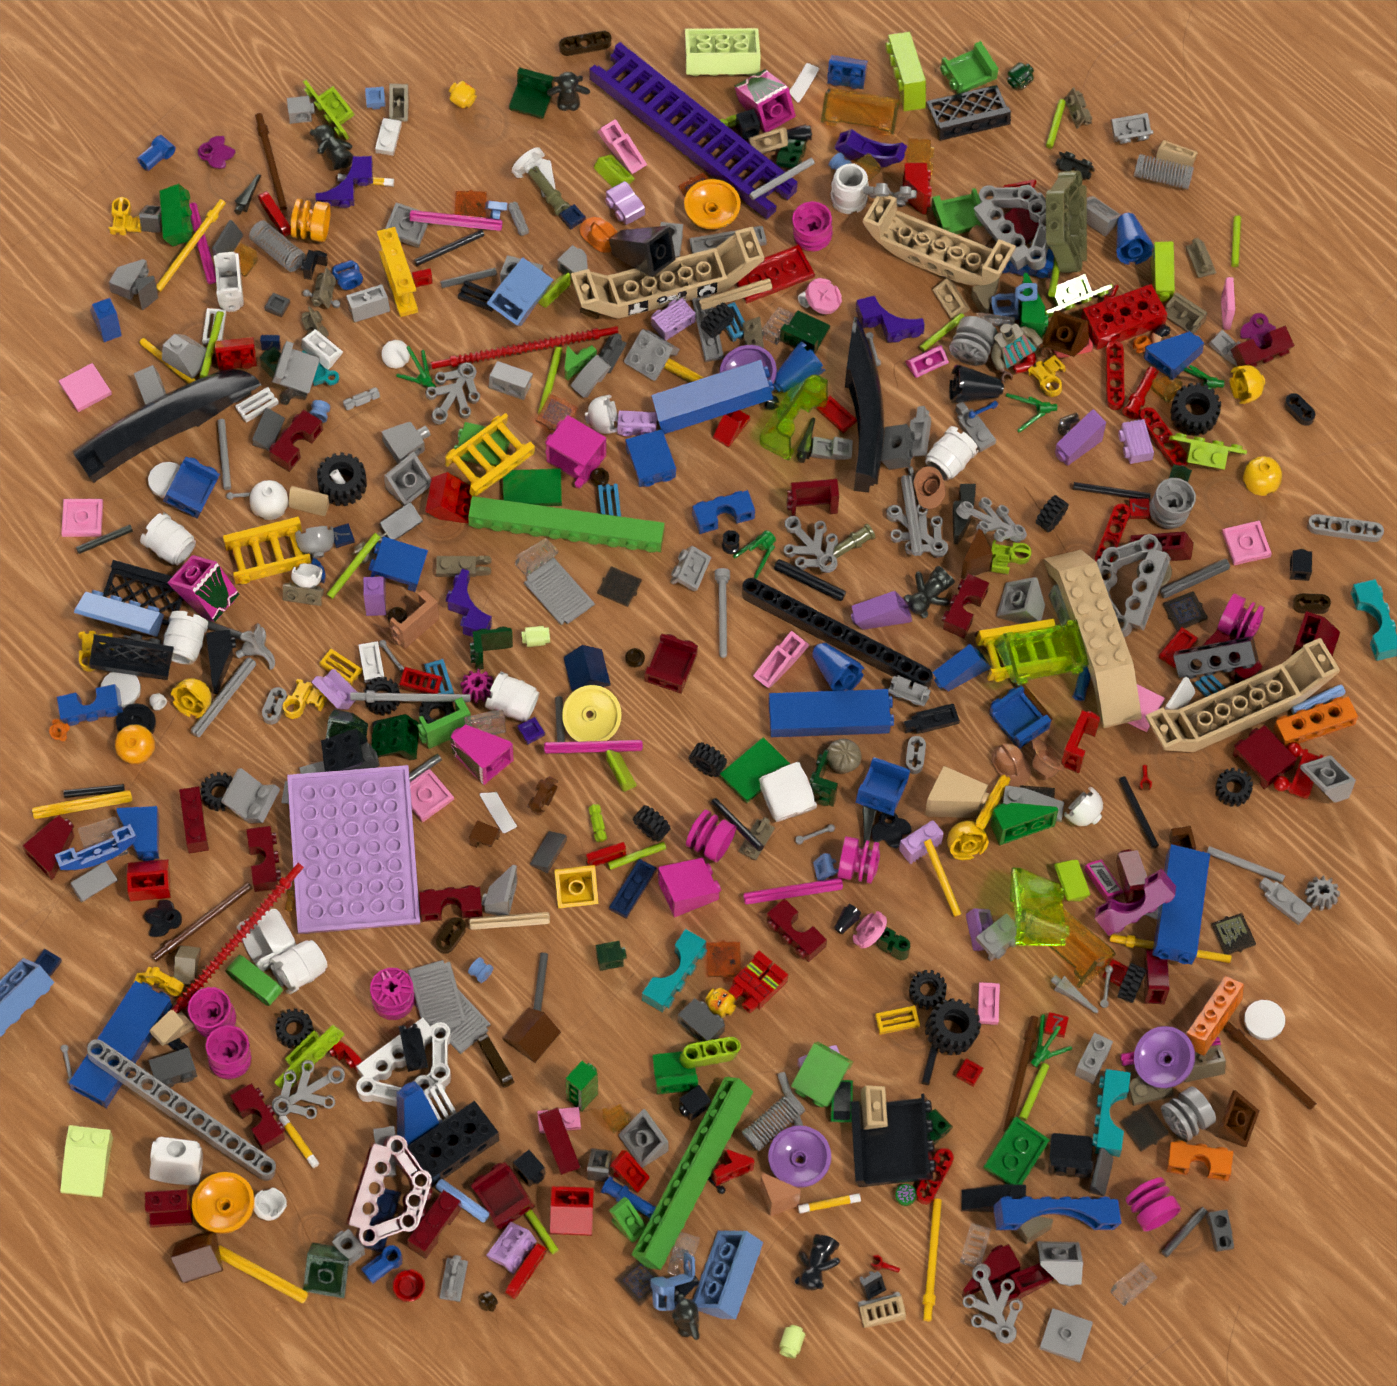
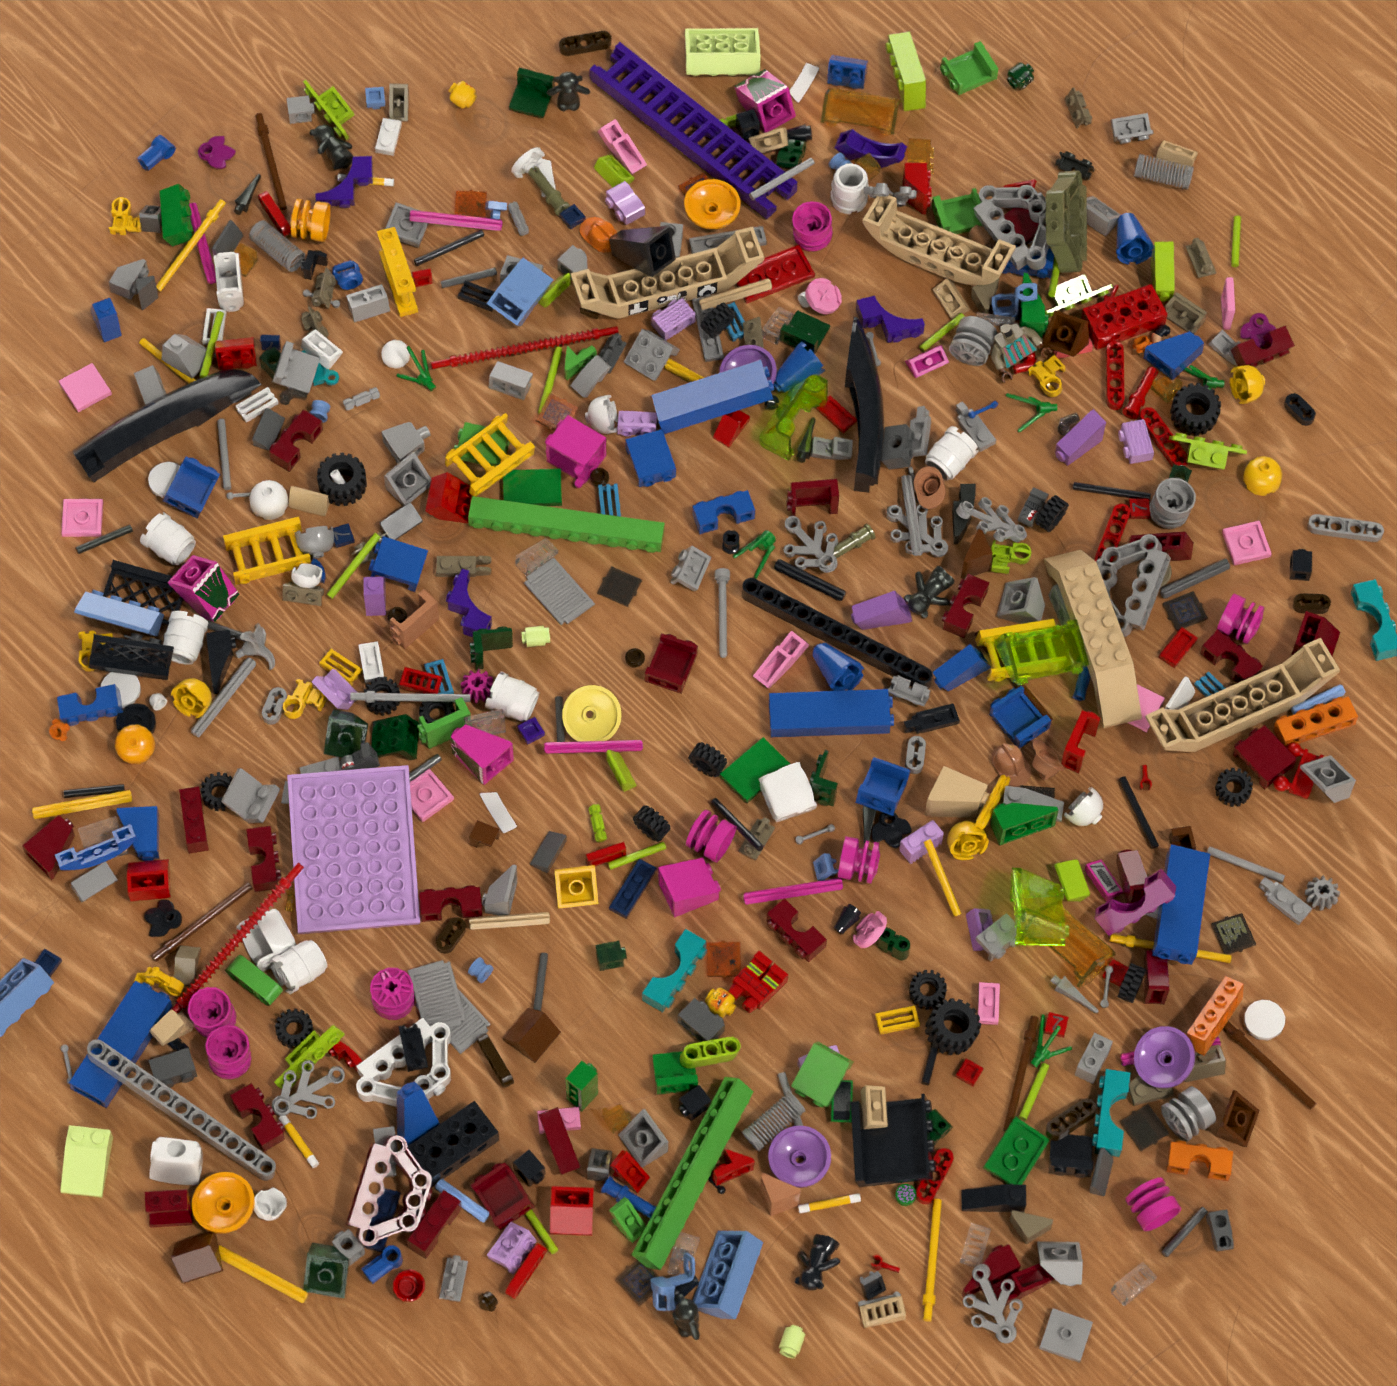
(277, 305): dark grey tile -> none
(343, 751): black bracket -> none
(382, 643): light grey hinge -> none
(431, 1089): white tile -> none
(454, 390): light grey plant -> none
(544, 796): reddish brown plate -> none
(586, 667): dark blue slope -> none
(844, 756): dark tan piece -> none
(972, 122): black fence -> none
(973, 385): black cone -> none
(1032, 507): none -> dark grey leg
(1055, 124): lime bar -> none
(1067, 1127): none -> dark brown beam
(1096, 1213): blue arch -> none
(1244, 646): black brick -> none

